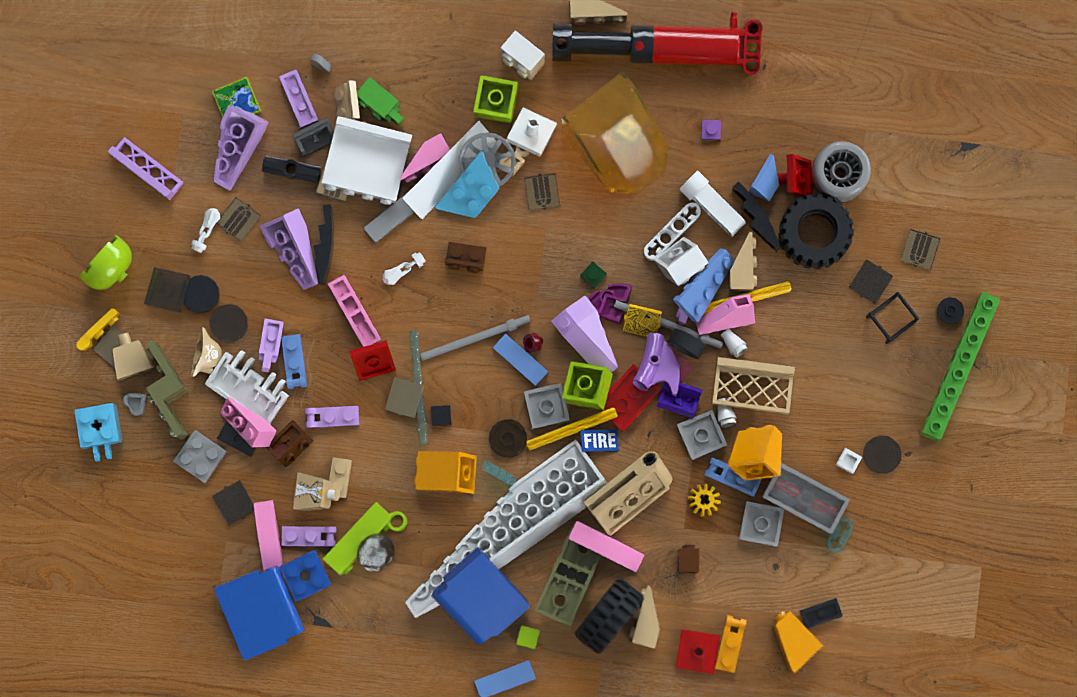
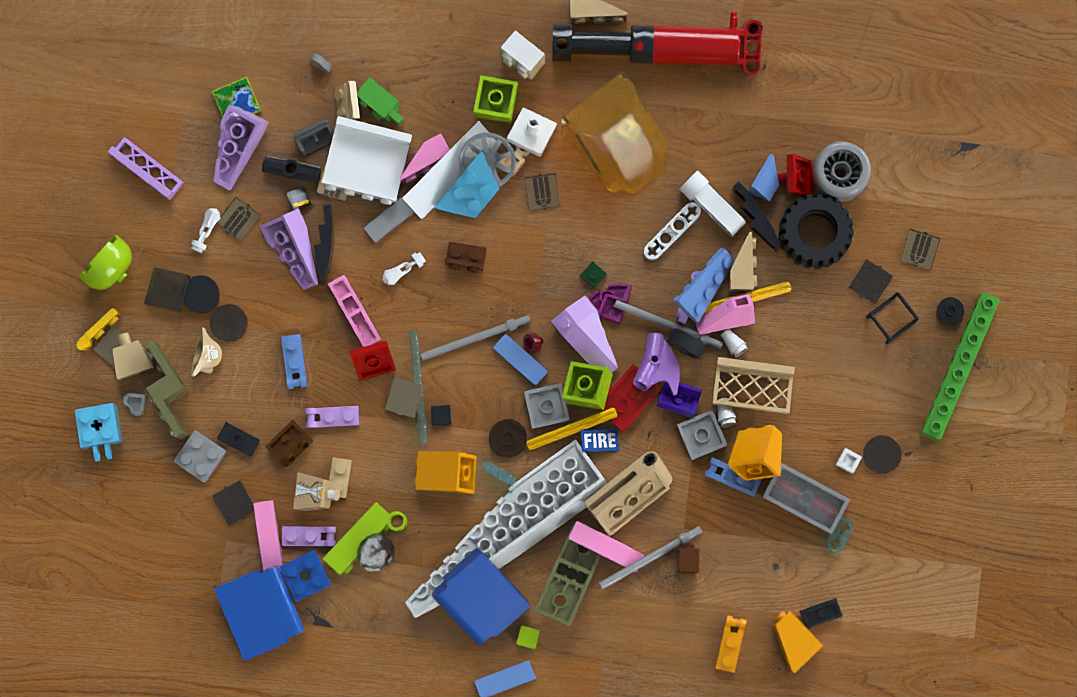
(245, 386): white hinge -> none
(249, 425): bright pink slope -> none
(270, 343): lavender hinge -> none
(298, 99): lavender plate -> none
(299, 199): none -> slope
(609, 616): black tyre -> none
(641, 320): yellow piece -> none
(647, 624): tan slope -> none
(681, 261): white brick -> none
(682, 539): none -> light grey bar
(685, 368): clear pink tile -> none
(697, 500): yellow gear -> none
(697, 651): red tile -> none
(711, 130): medium lavender plate -> none
(761, 524): light grey plate -> none

